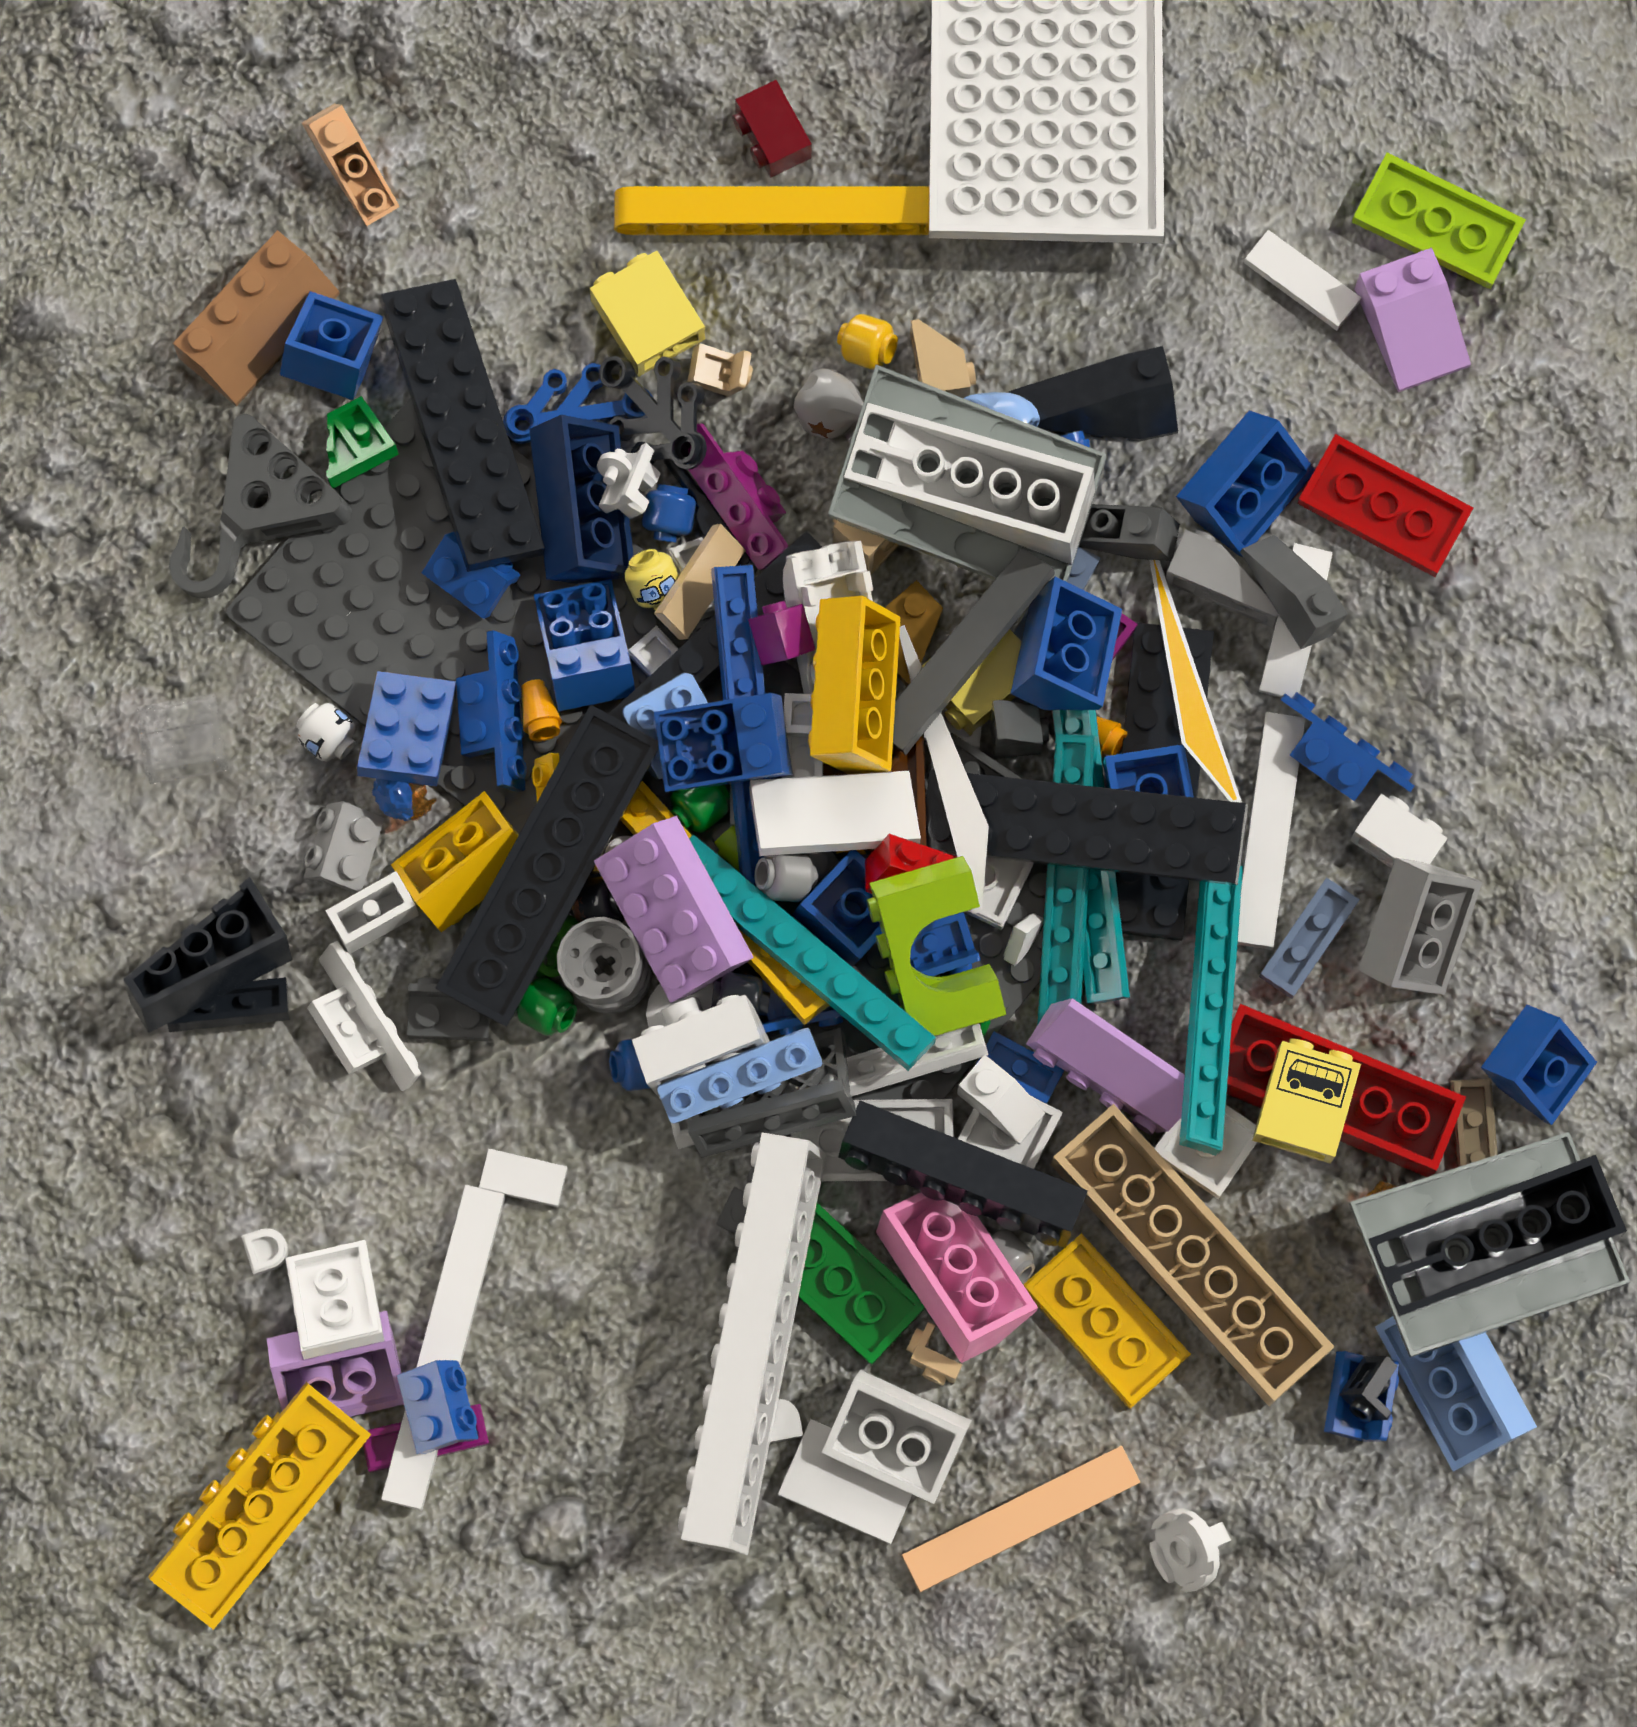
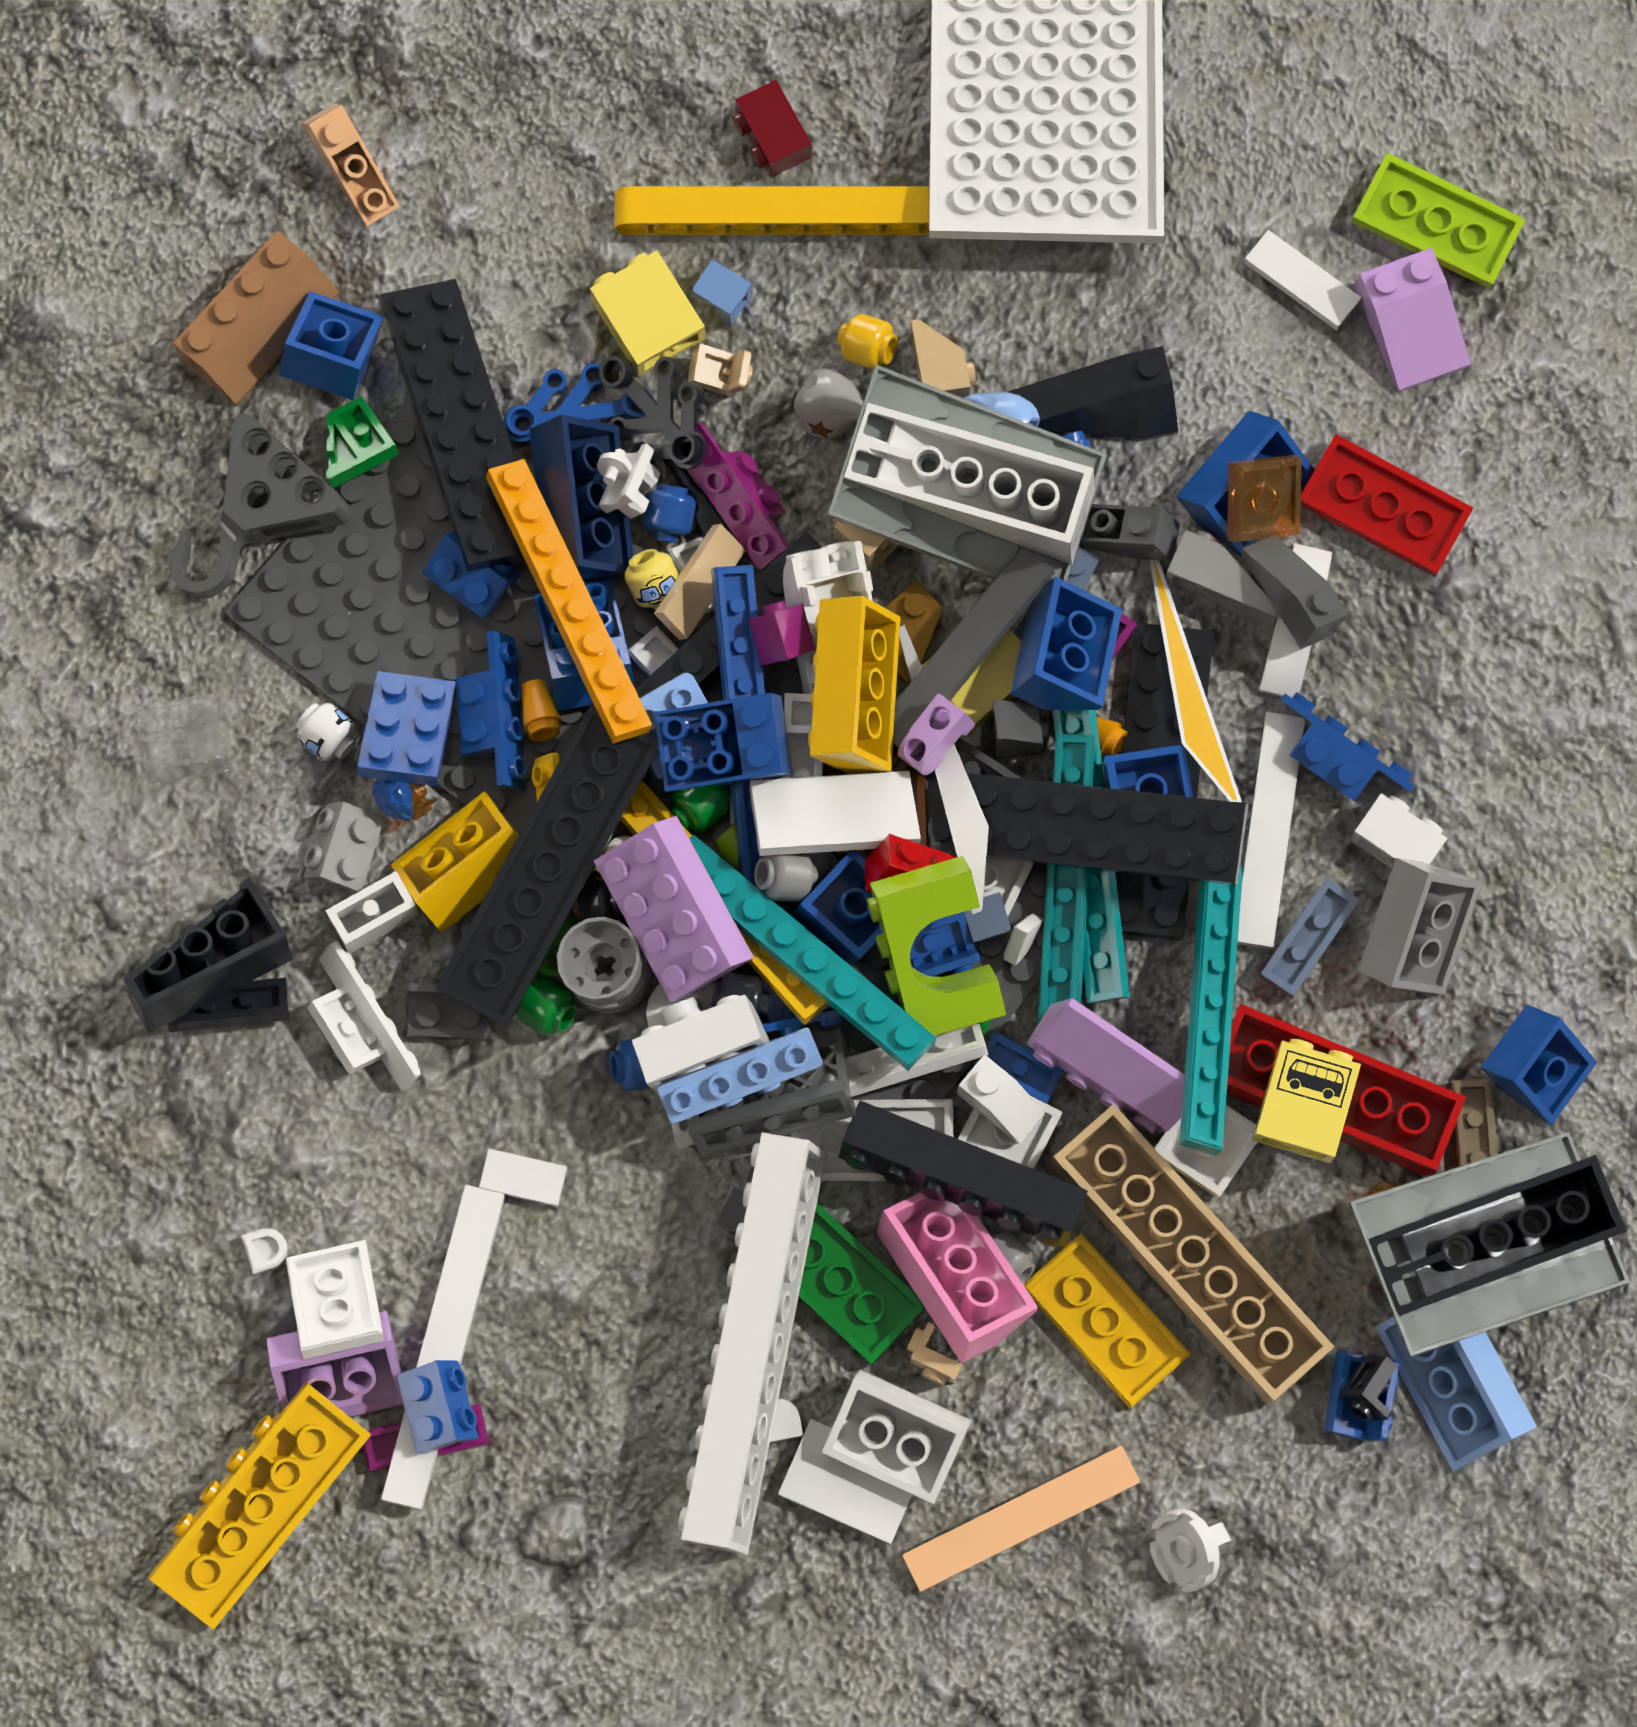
(568, 601): none -> light orange plate
(723, 291): none -> medium blue panel
(934, 734): none -> lavender leg
(990, 921): none -> sand blue tile
(1264, 498): none -> clear orange tile

